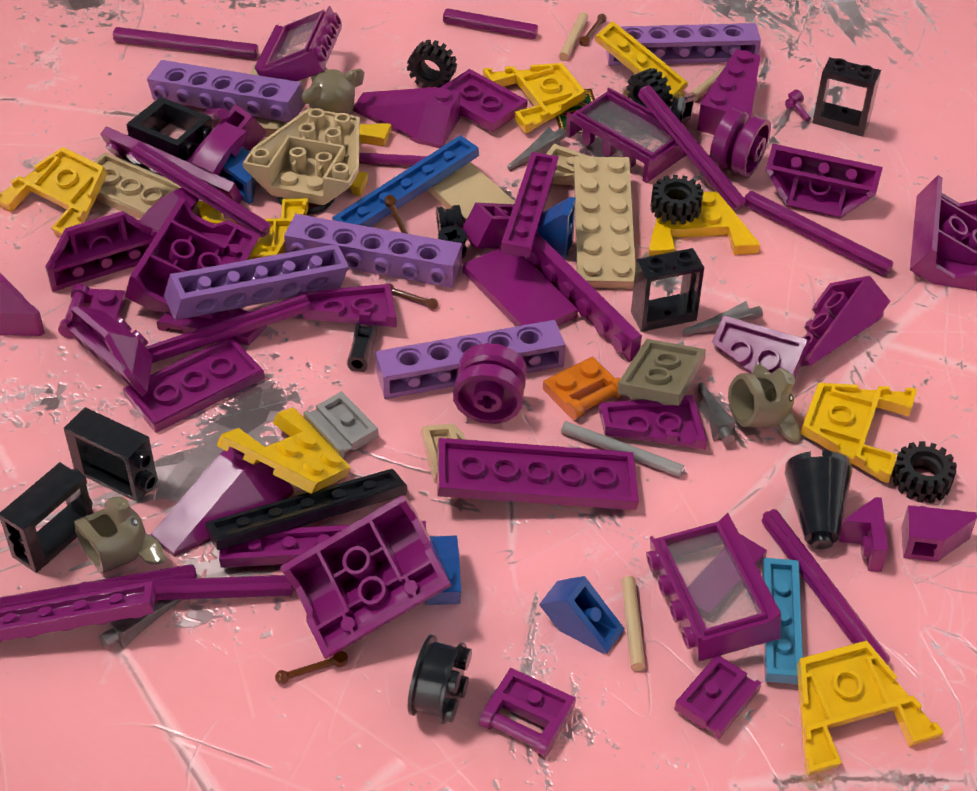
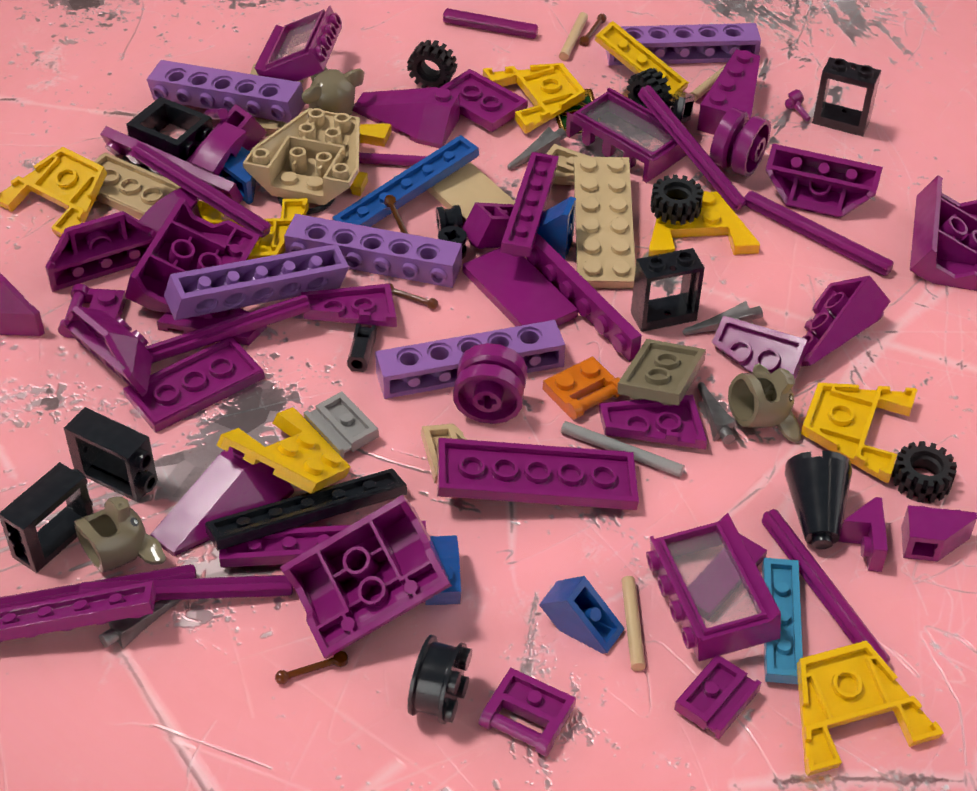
(185, 42): magenta axle -> none

